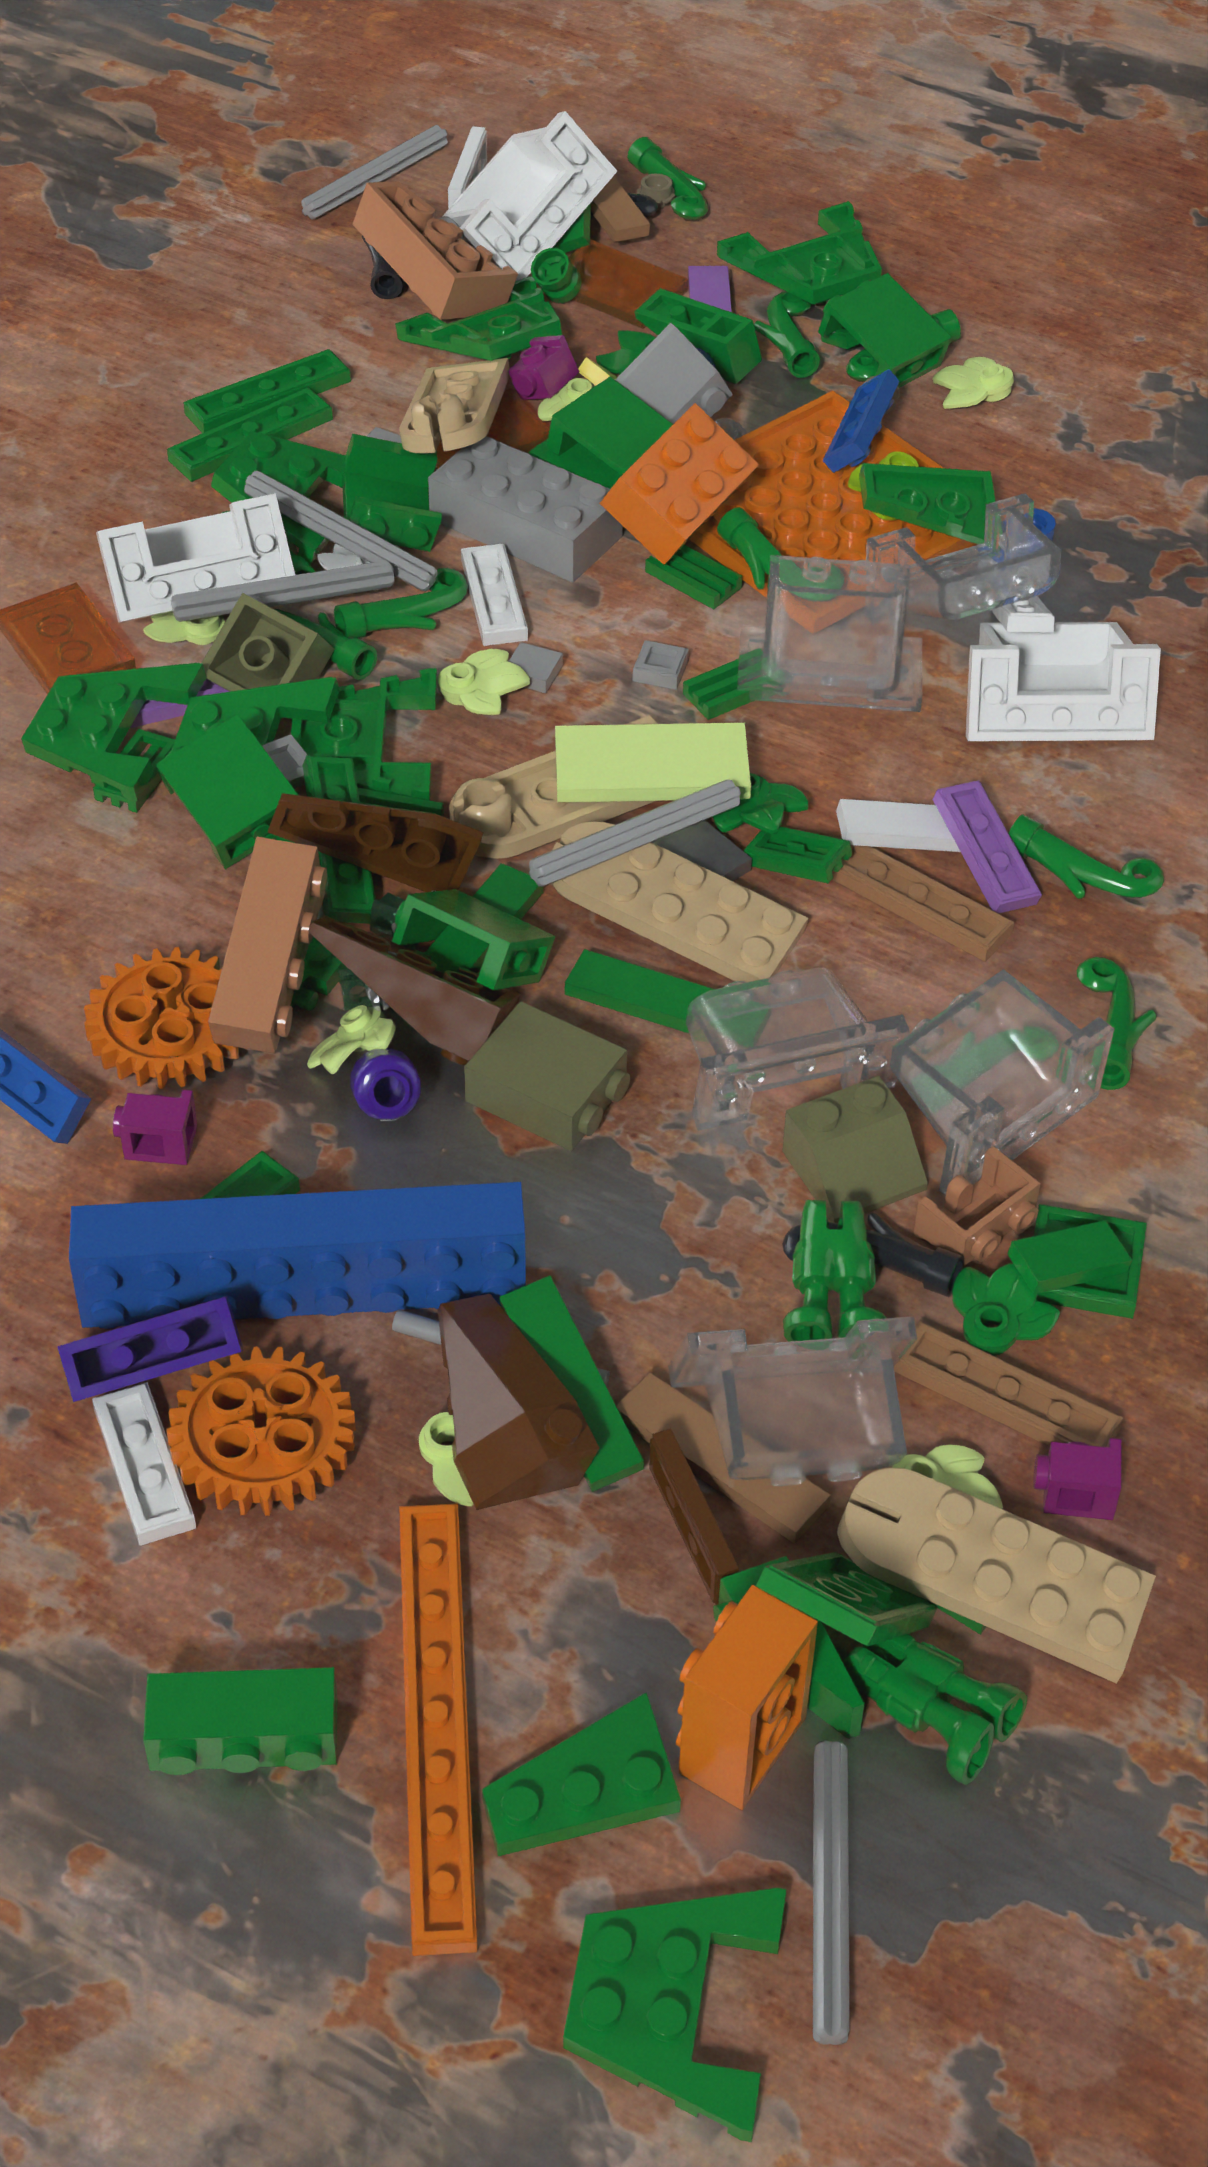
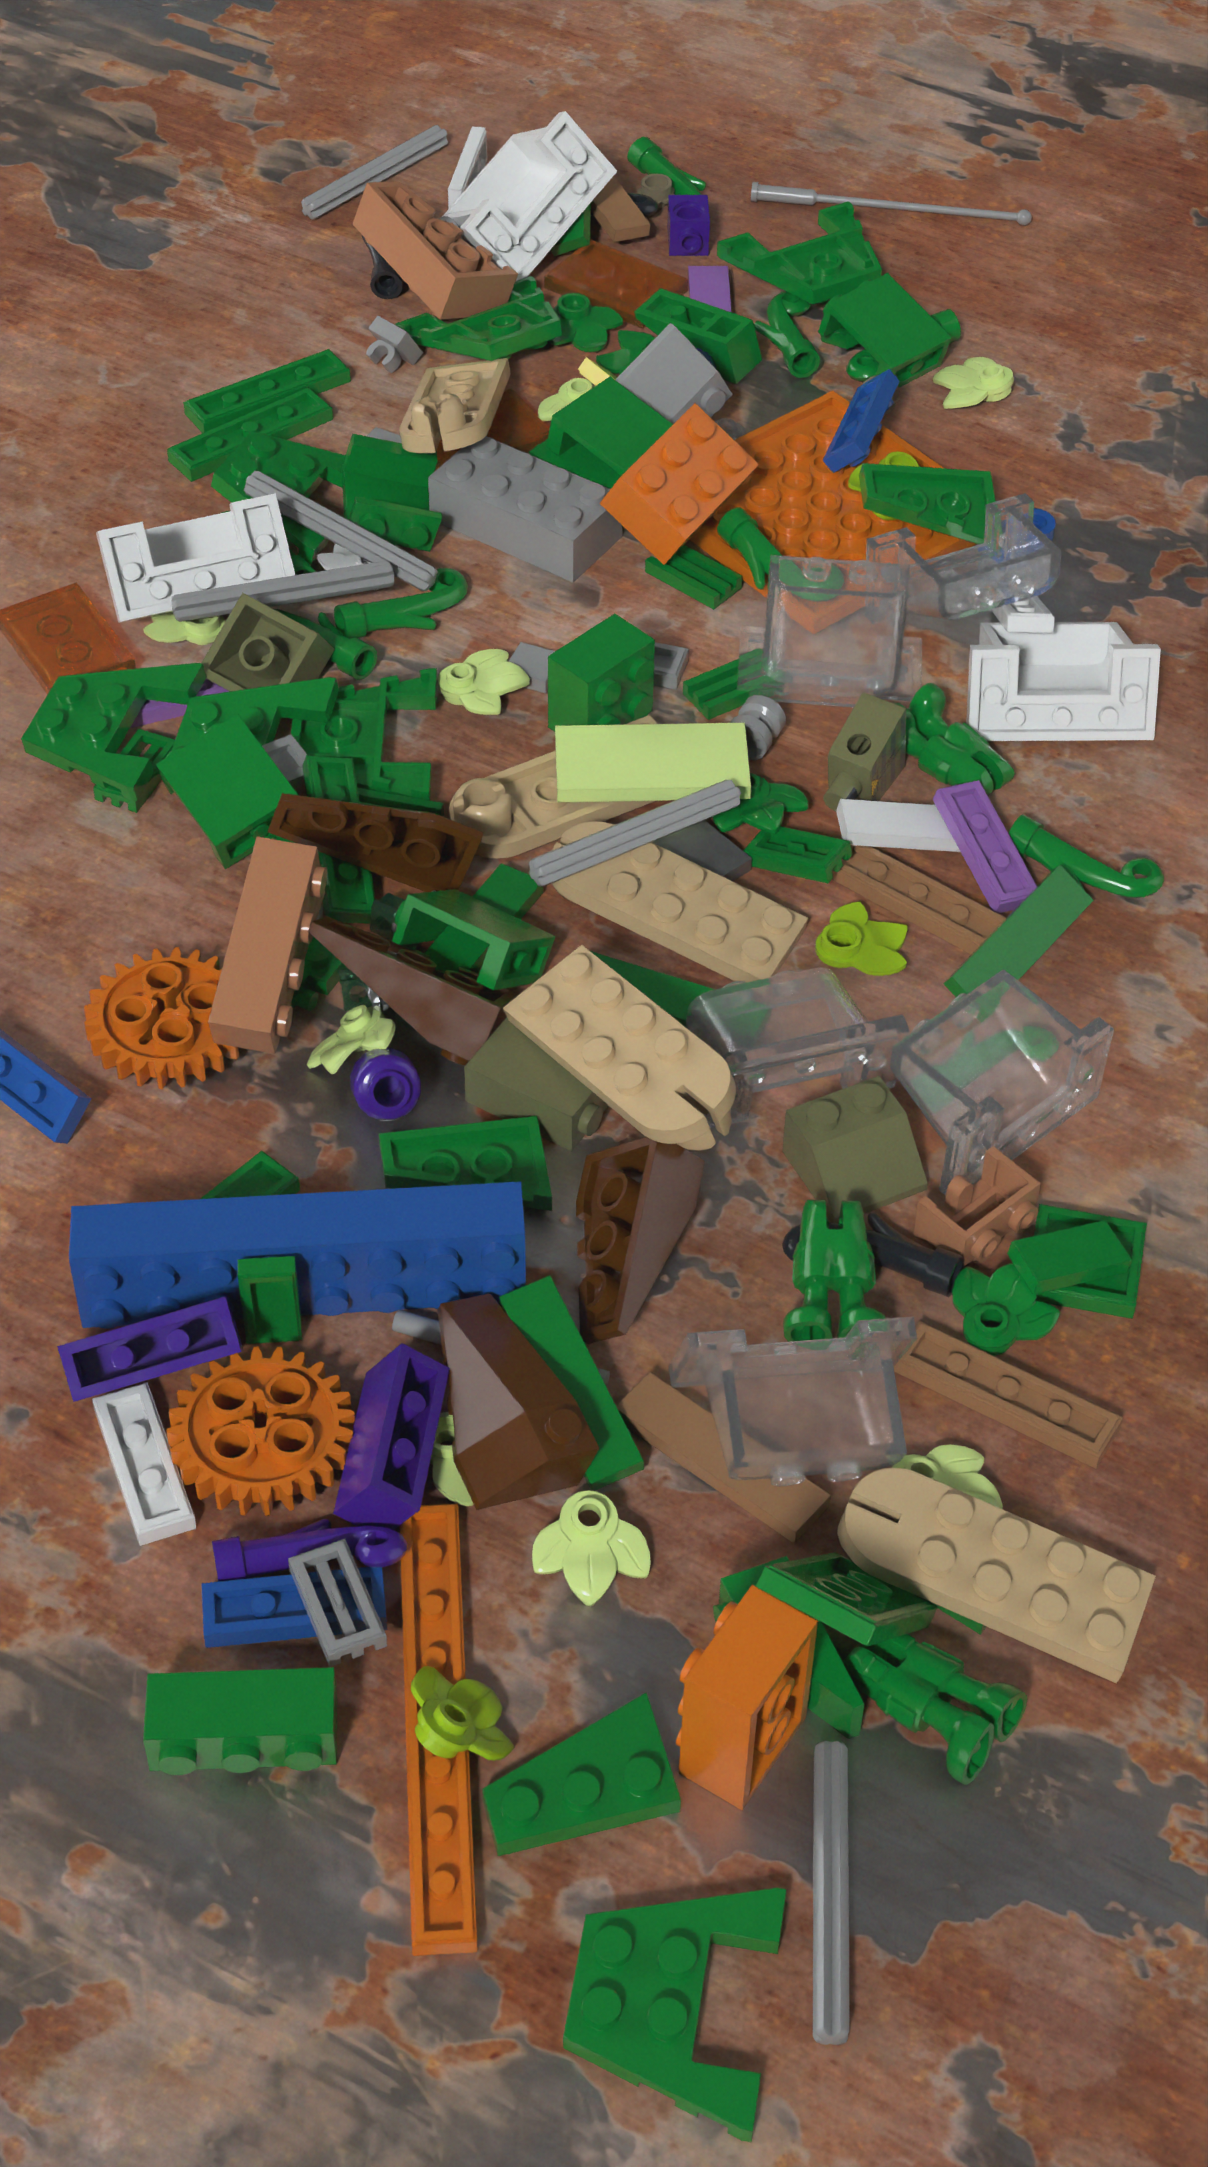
(156, 1127): magenta brick -> none
(251, 1558): none -> dark purple plant
(270, 1299): none -> green tile
(273, 1610): none -> blue plate
(352, 1641): none -> light grey tile
(392, 1440): none -> dark purple brick
(394, 343): none -> light grey tile
(458, 1716): none -> lime plate
(470, 1155): none -> green wing
(494, 594): white tile -> none
(543, 368): magenta brick -> none
(556, 275): green wheel -> none
(584, 323): none -> green plate
(591, 1552): none -> yellowish green plate
(602, 676): none -> green brick
(627, 1051): none -> tan plate
(633, 1214): none -> reddish brown wedge
(688, 225): none -> dark purple brick
(690, 1512): reddish brown tile -> none
(762, 722): none -> light grey wheel
(810, 197): none -> light grey piece
(861, 943): none -> lime plate
(867, 752): none -> olive torso
(950, 752): none -> green piece
(1024, 933): none -> green tile
(1080, 1479): magenta brick -> none
(1104, 977): green plant -> none

